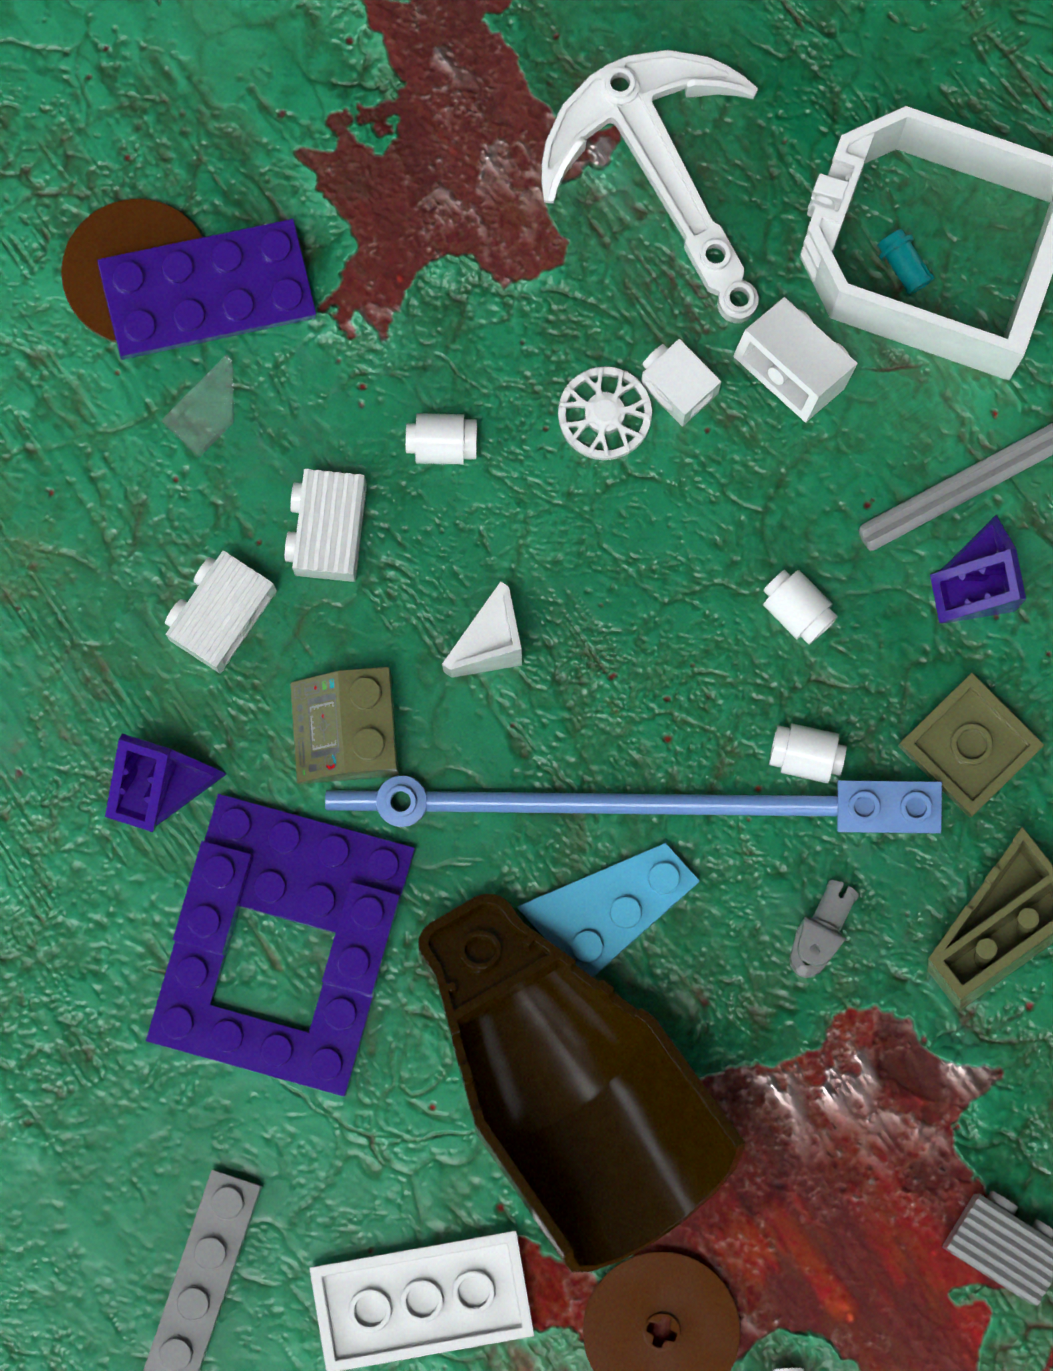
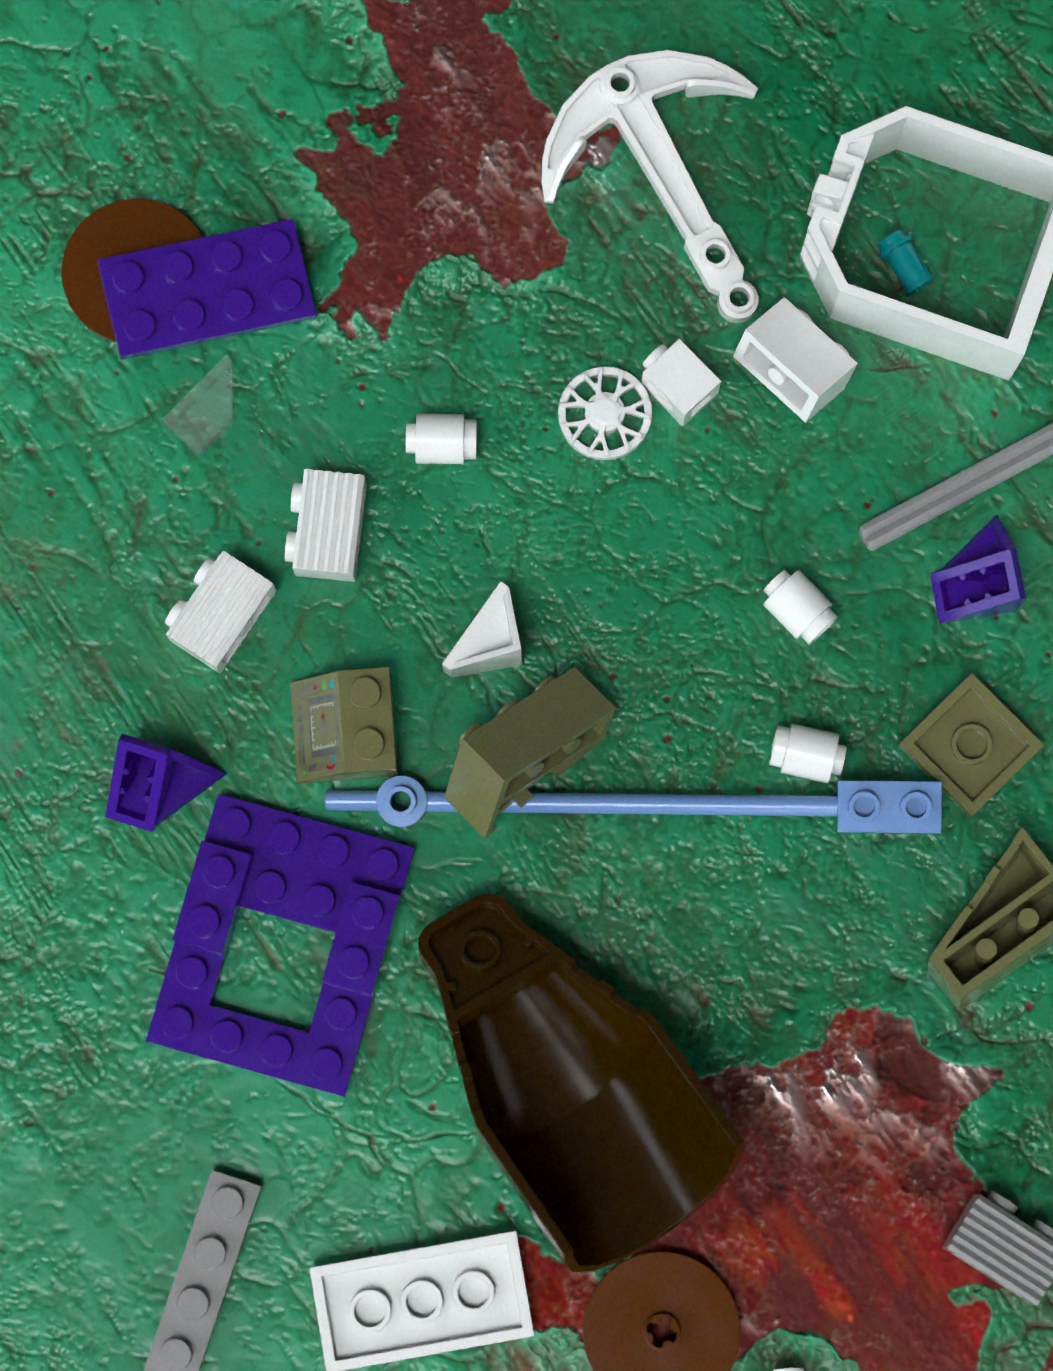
(525, 744): none -> olive wedge
(610, 908): medium azure wing -> none
(820, 936): light grey piece -> none

